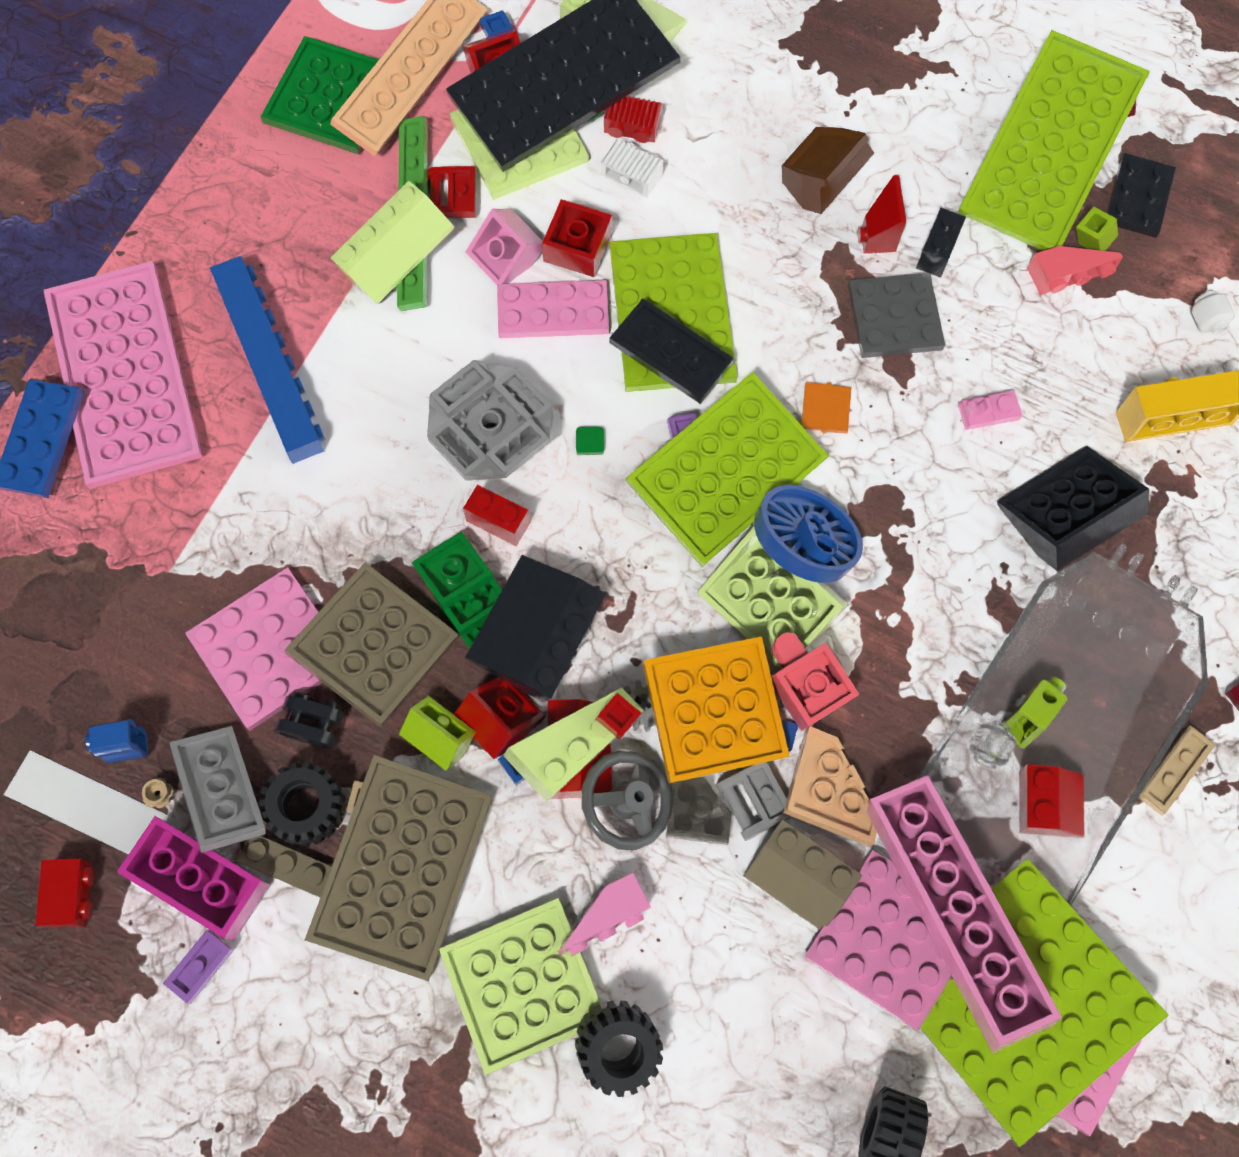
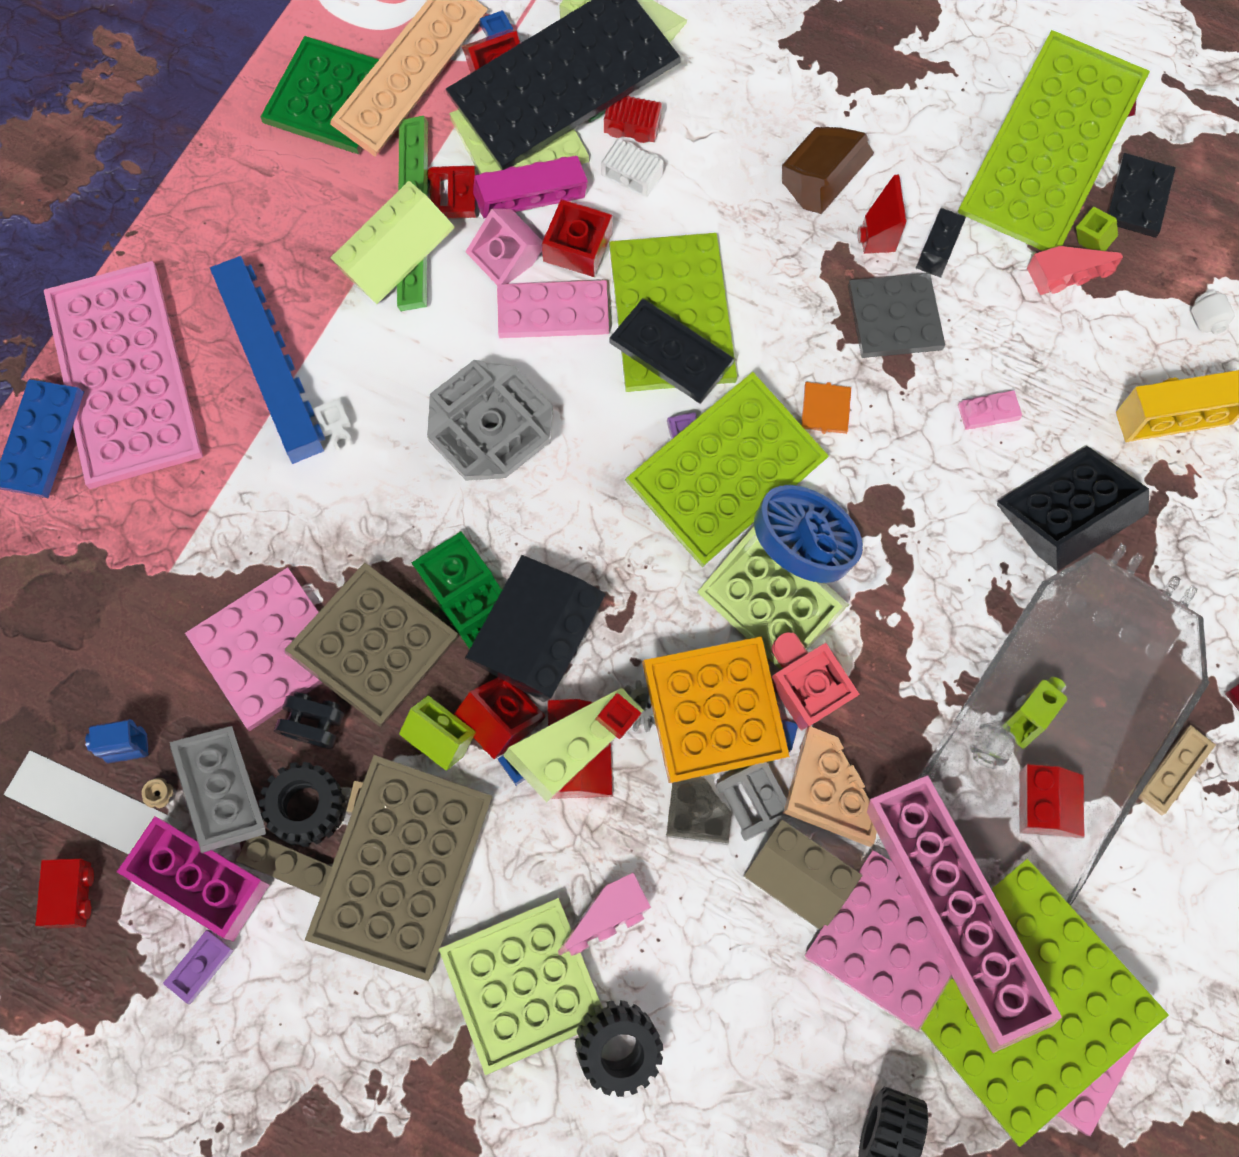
(333, 421): none -> white plate
(496, 515): red brick -> none
(530, 185): none -> dark pink brick
(590, 441): green piece -> none
(627, 800): dark grey piece -> none

